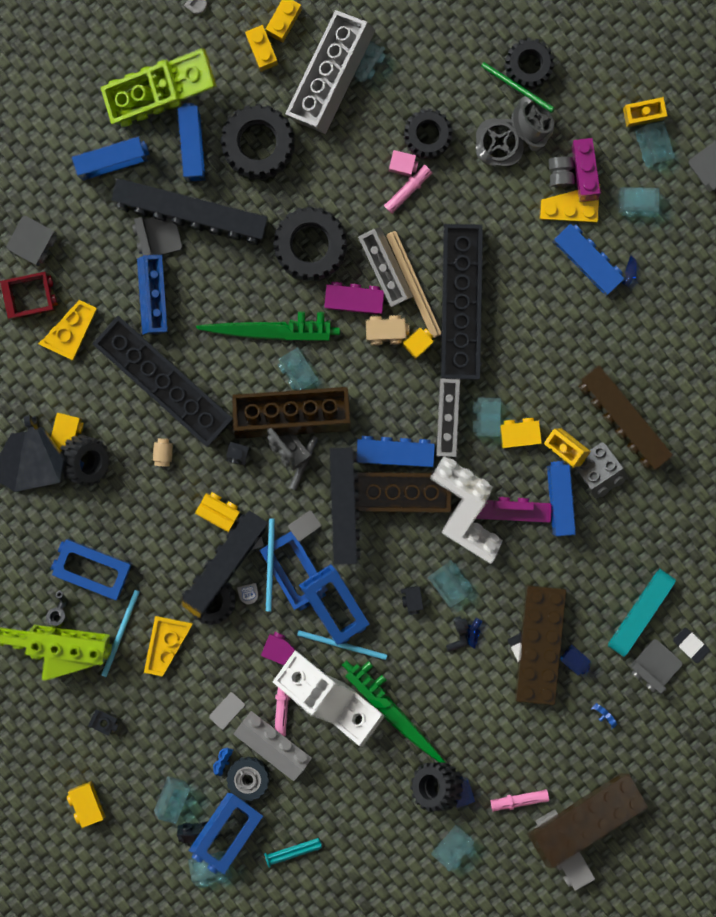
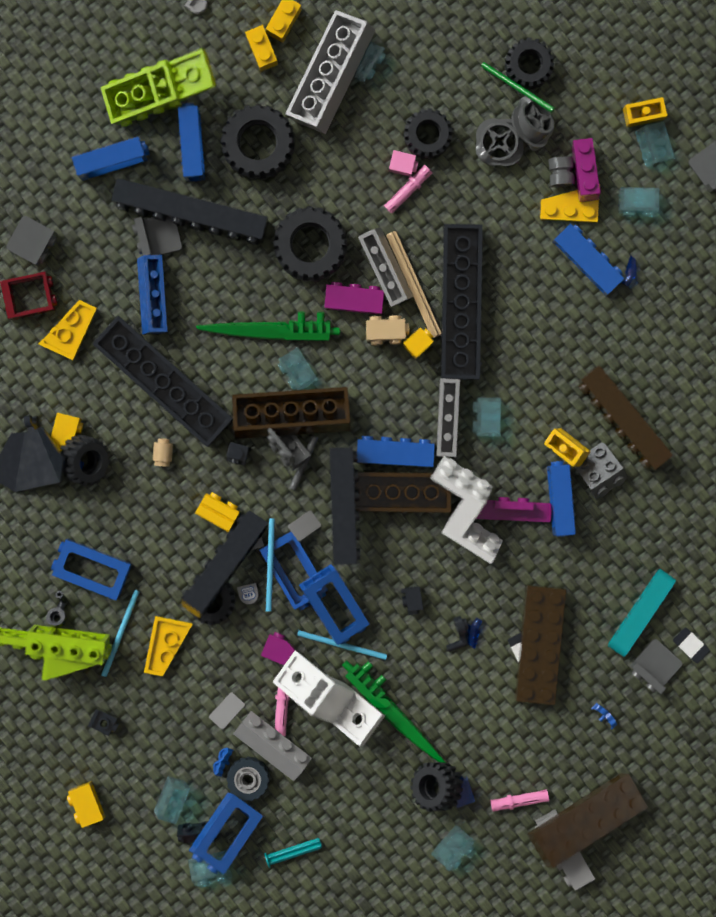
(450, 583): clear light blue bracket -> none
(520, 434): yellow brick -> none
(575, 660): clear blue brick -> none

